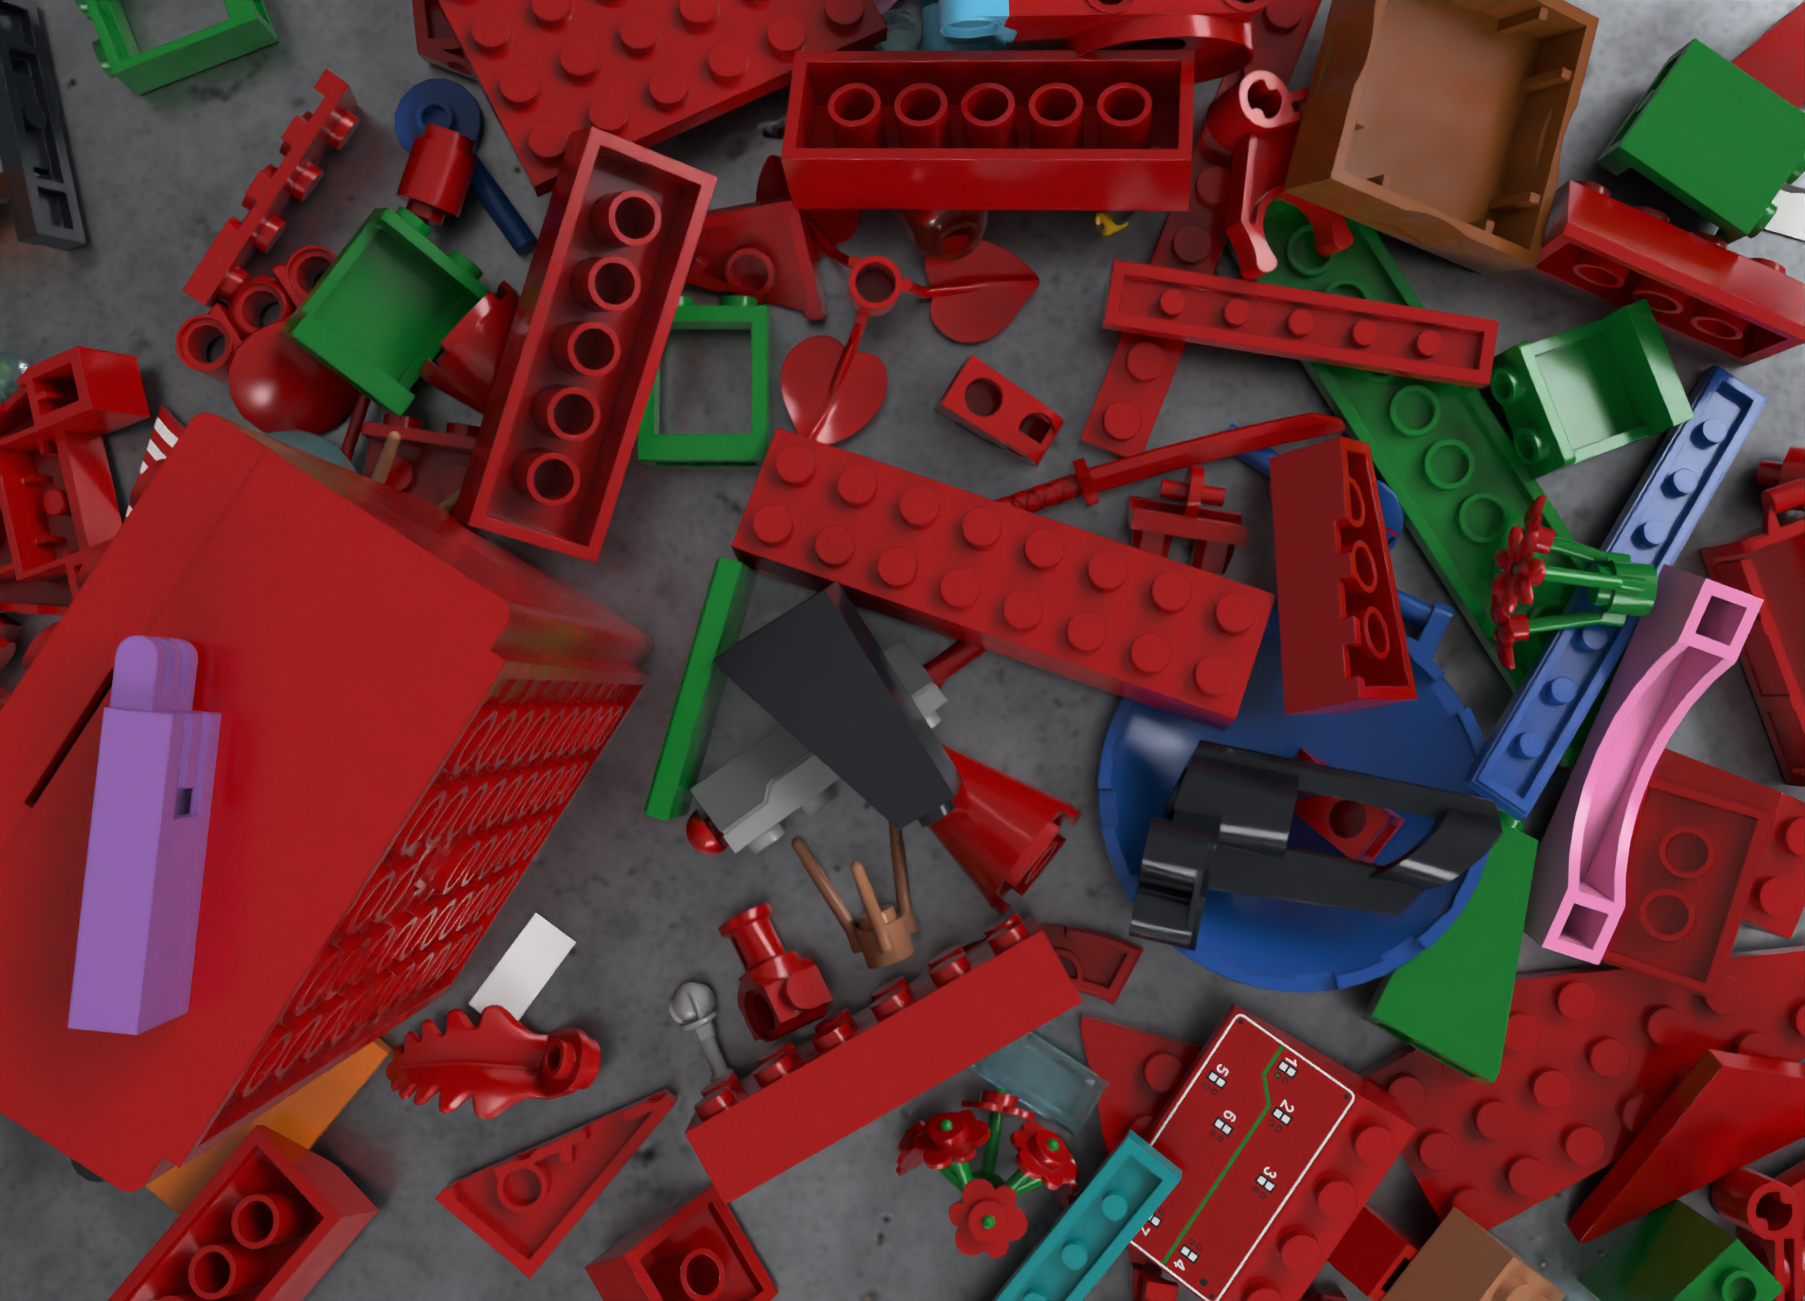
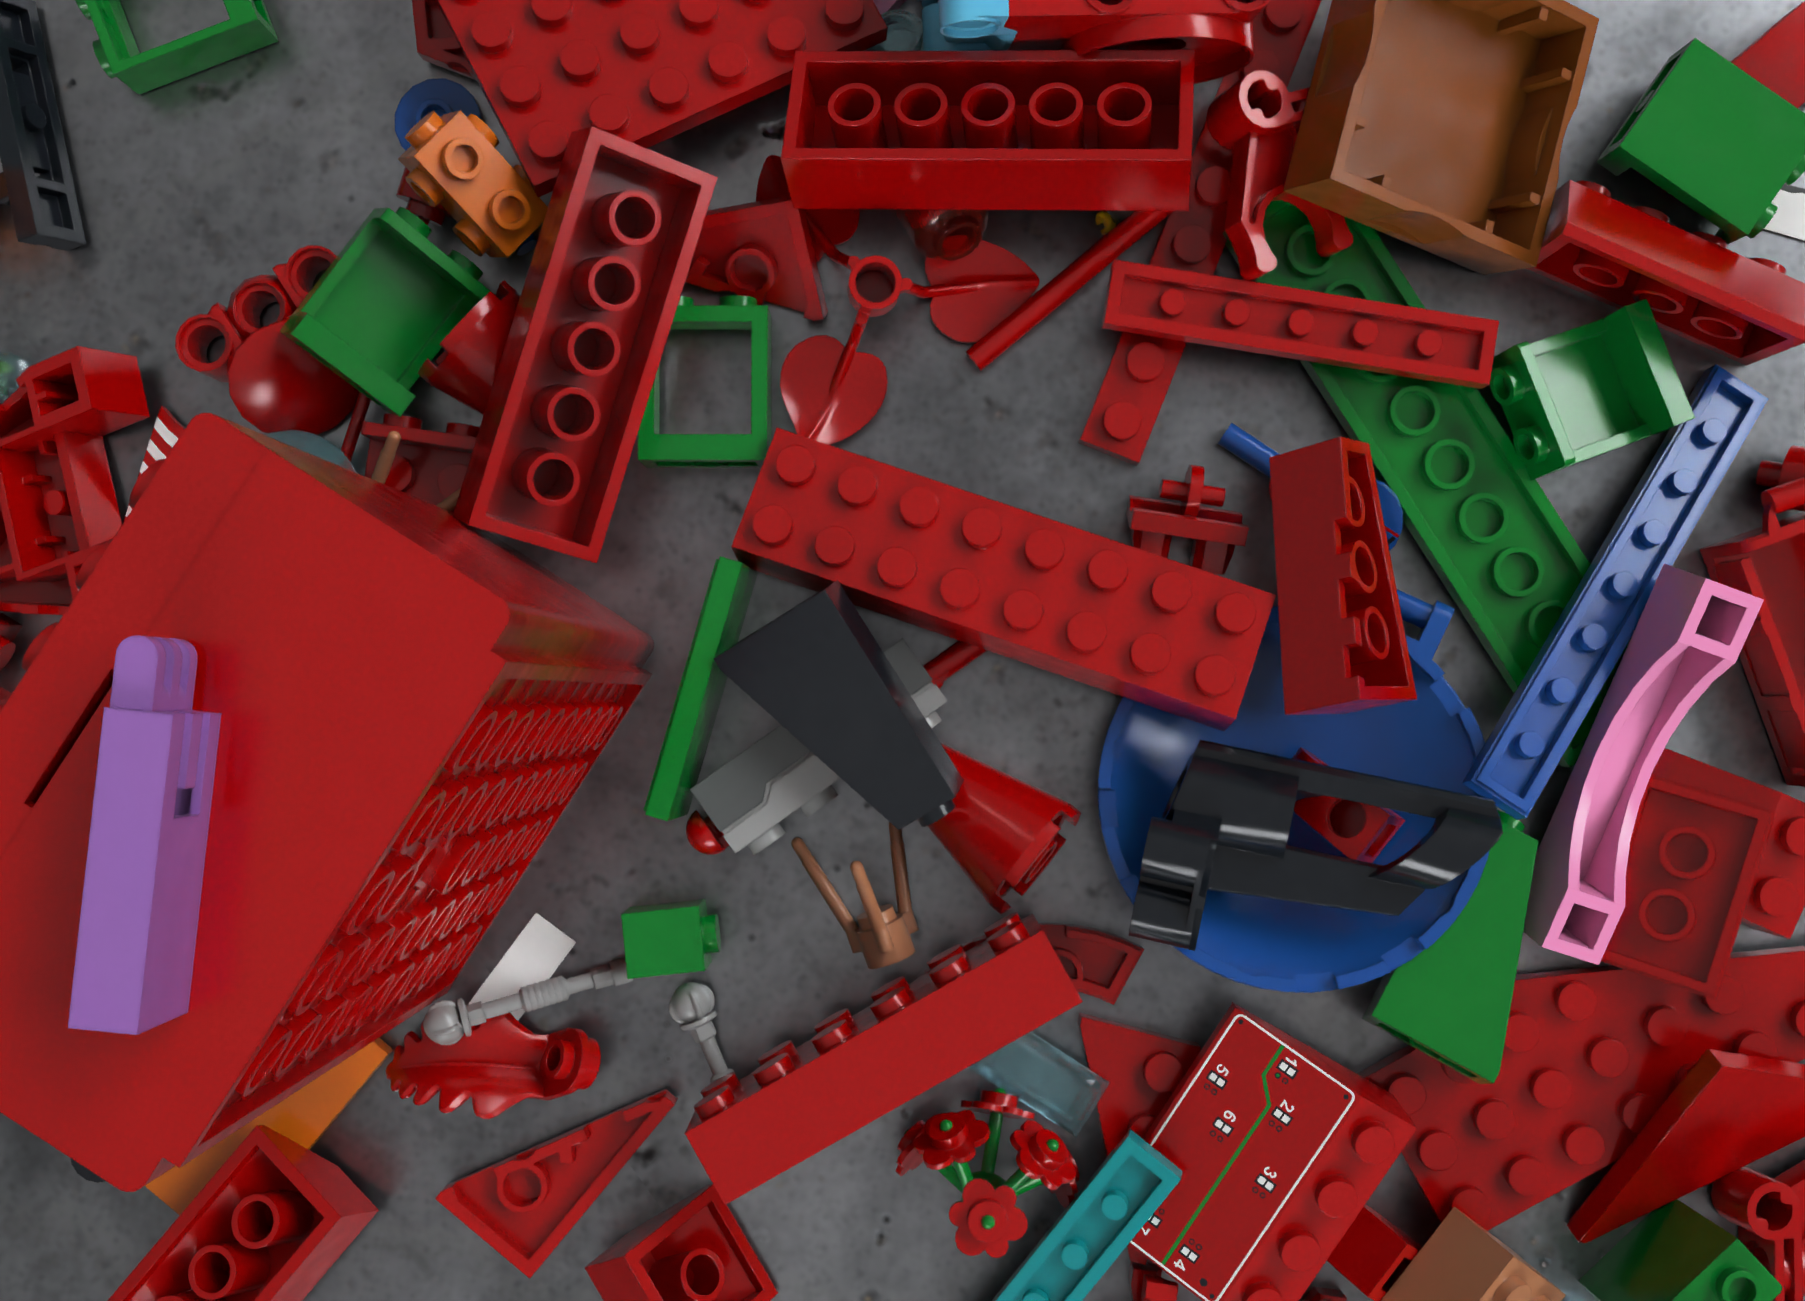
(273, 190): red wing -> none
(449, 1020): none -> light grey piece
(458, 166): none -> orange brick
(669, 938): none -> green brick
(778, 986): red connector -> none
(999, 411): red leg -> none
(1063, 286): none -> red bar
(1171, 457): red sword -> none
(1615, 585): plant -> none

